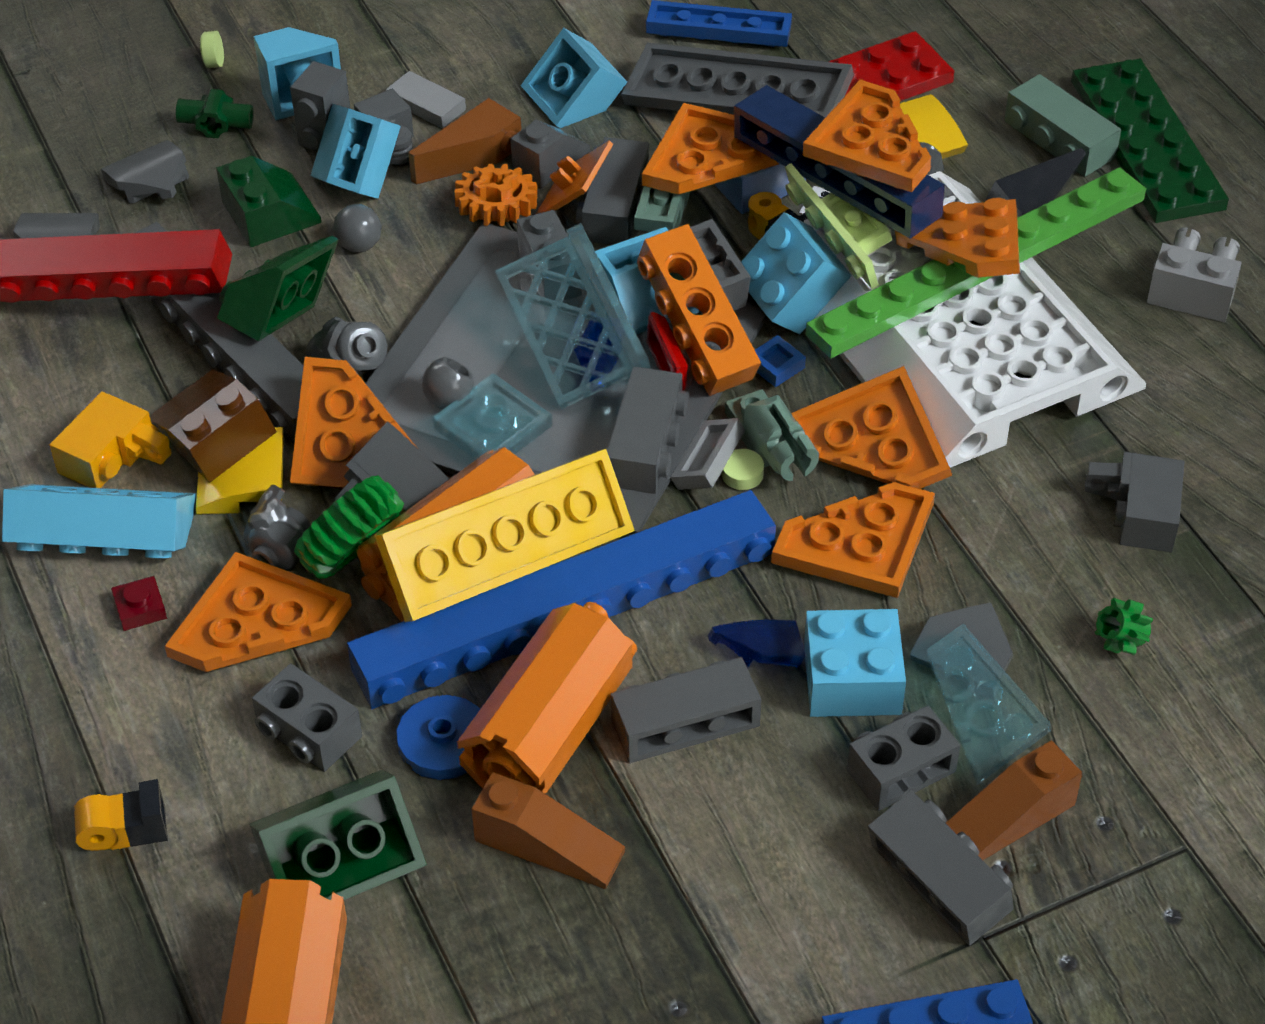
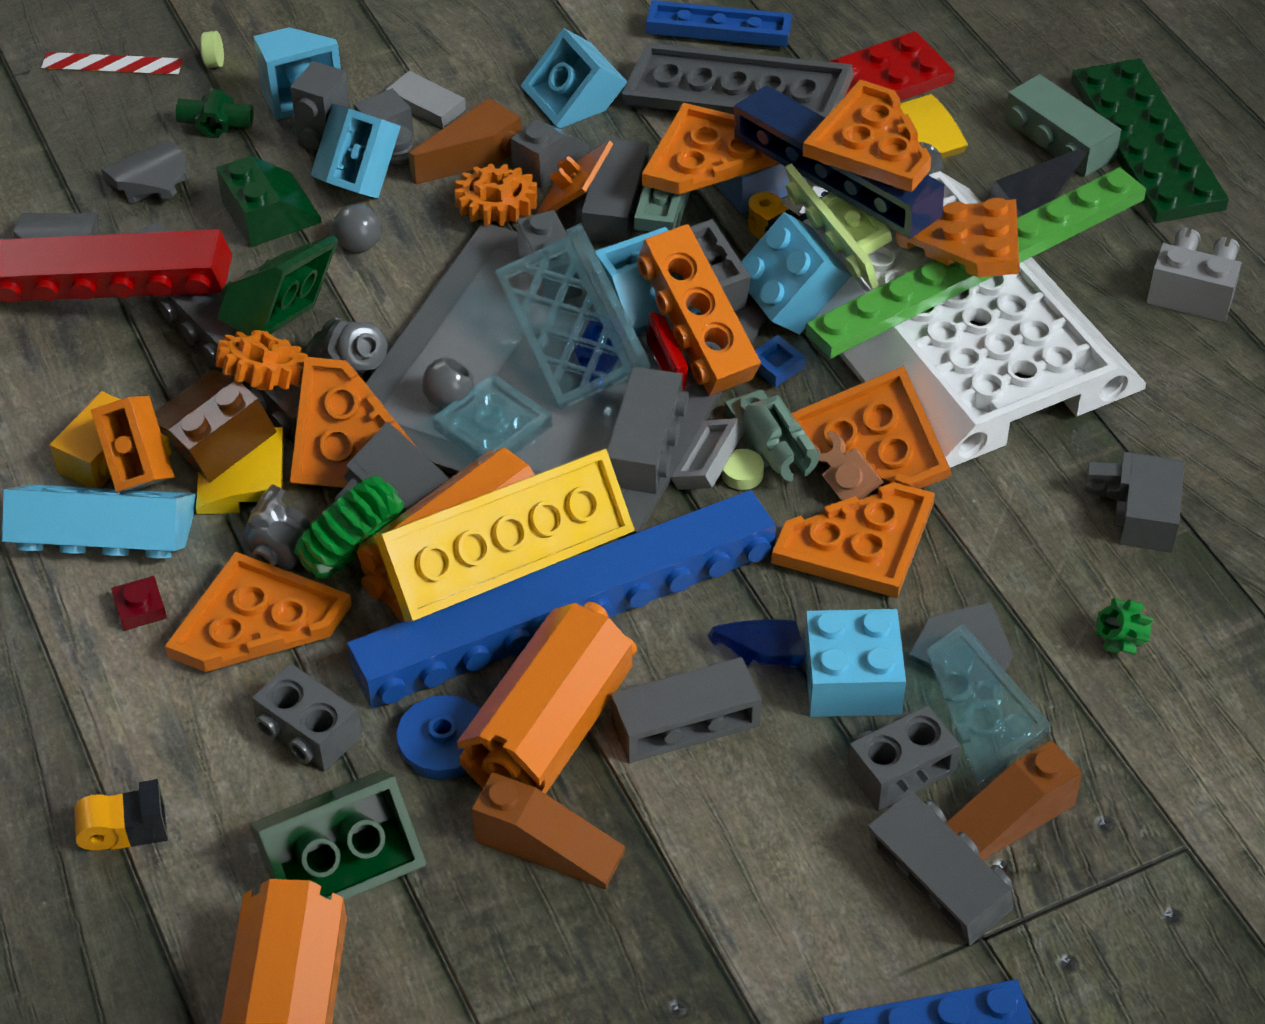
(112, 63): none -> sticker
(132, 443): none -> orange brick
(260, 360): none -> orange gear
(849, 472): none -> nougat plate

